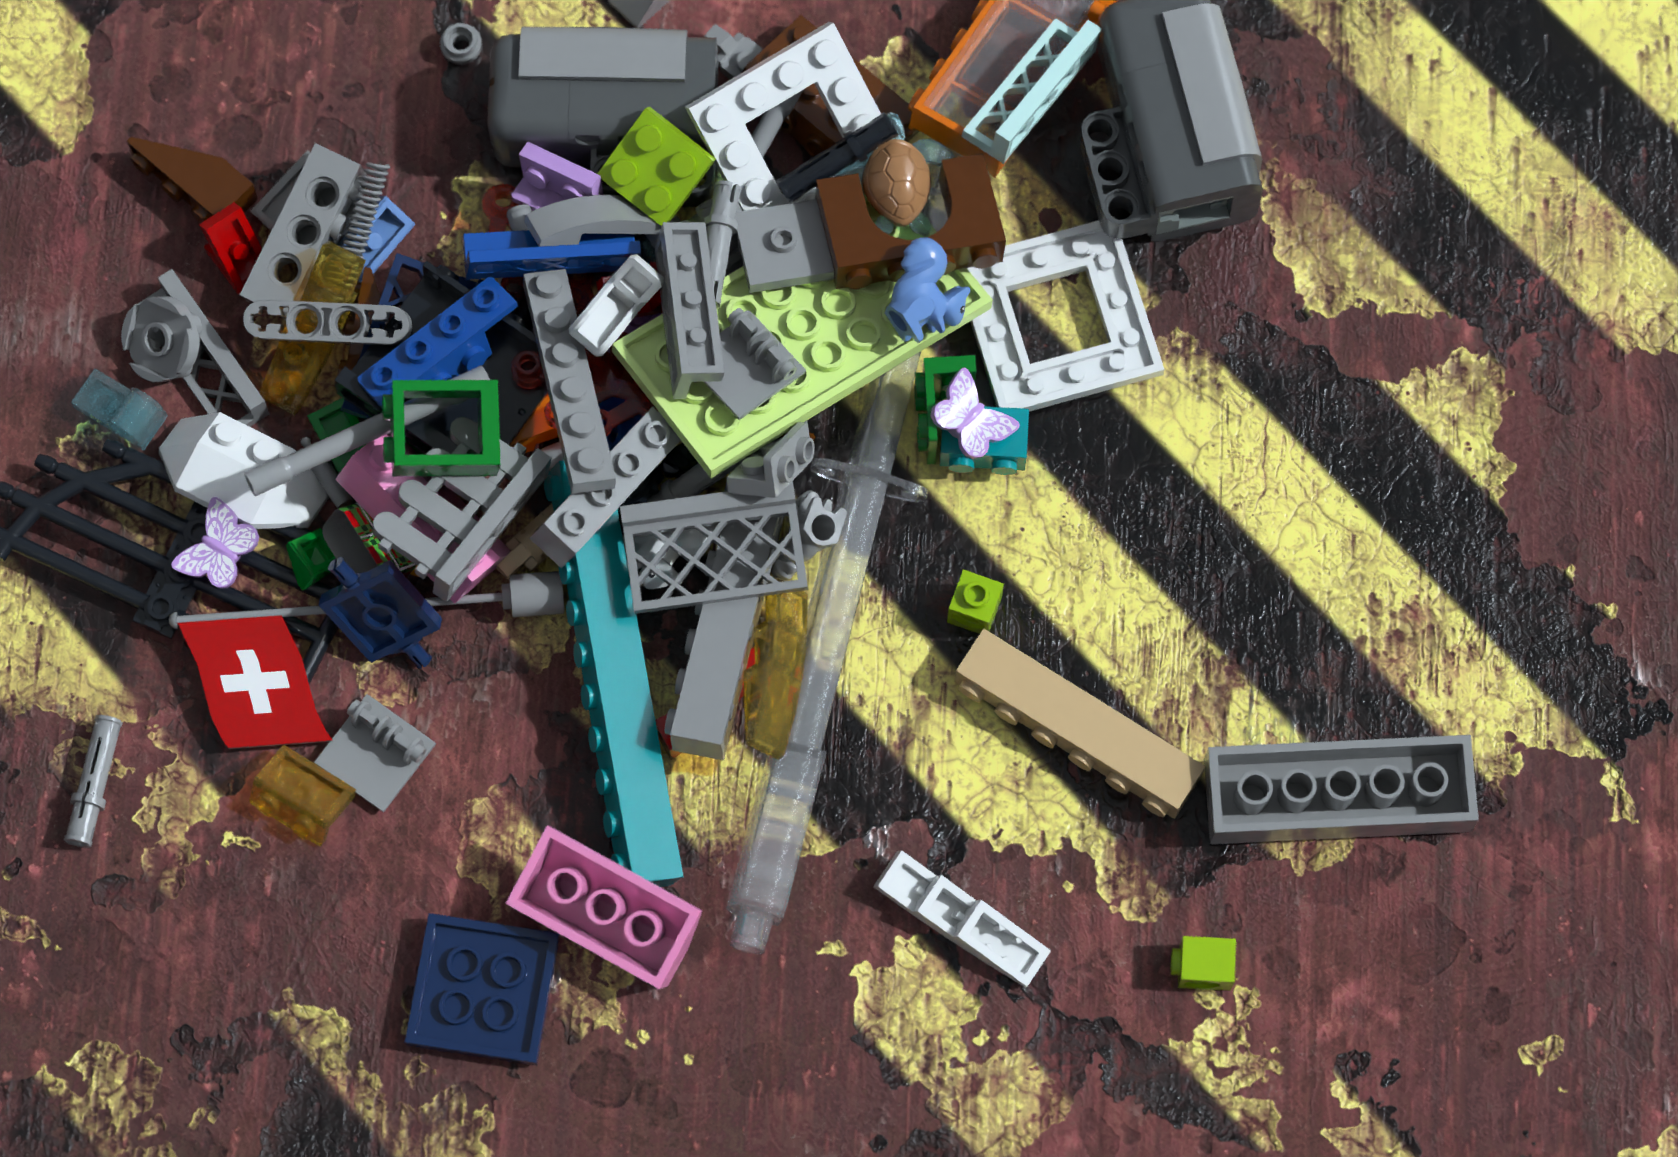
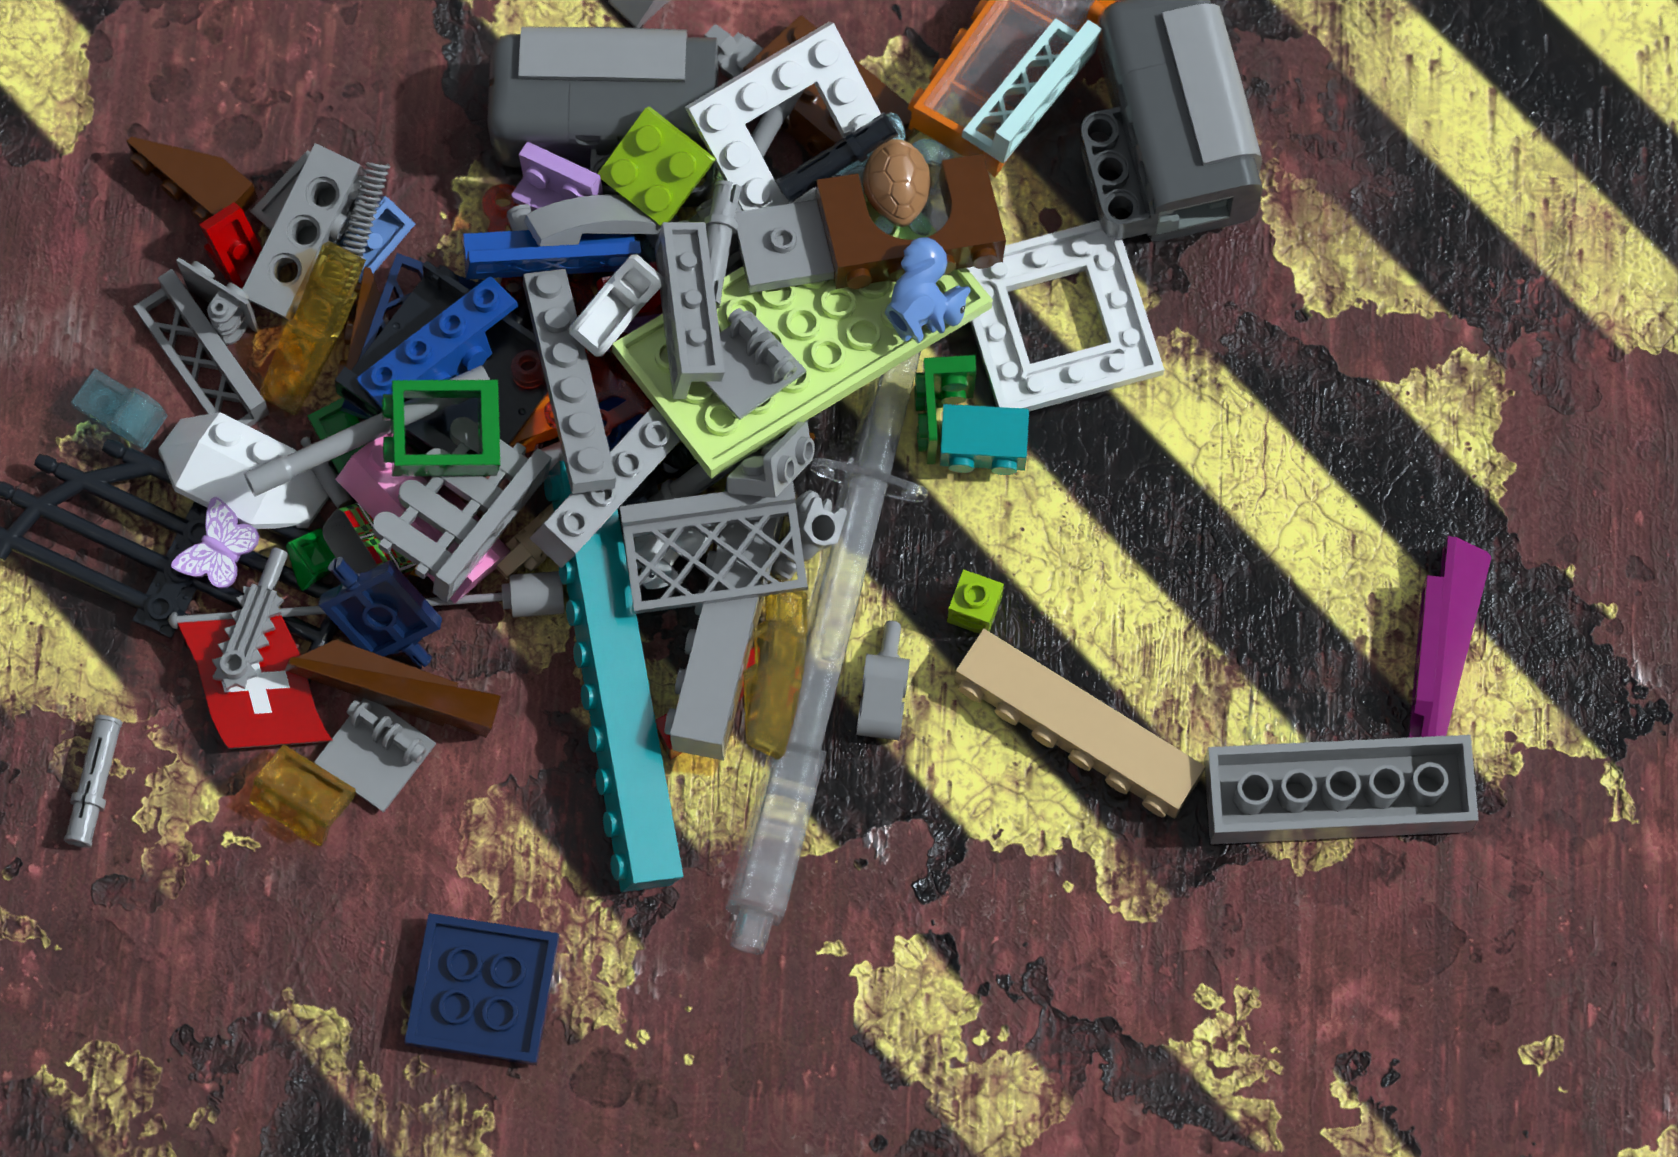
(181, 338): light grey plate -> none
(228, 305): none -> light grey hinge
(252, 621): none -> light grey piece
(327, 326): light grey beam -> none
(397, 686): none -> reddish brown wedge
(456, 33): light grey plate -> none
(605, 908): bright pink slope -> none
(884, 688): none -> light grey beam
(962, 918): white slope -> none
(969, 419): lavender animal -> none
(1204, 963): lime brick -> none
(1444, 634): none -> magenta wedge

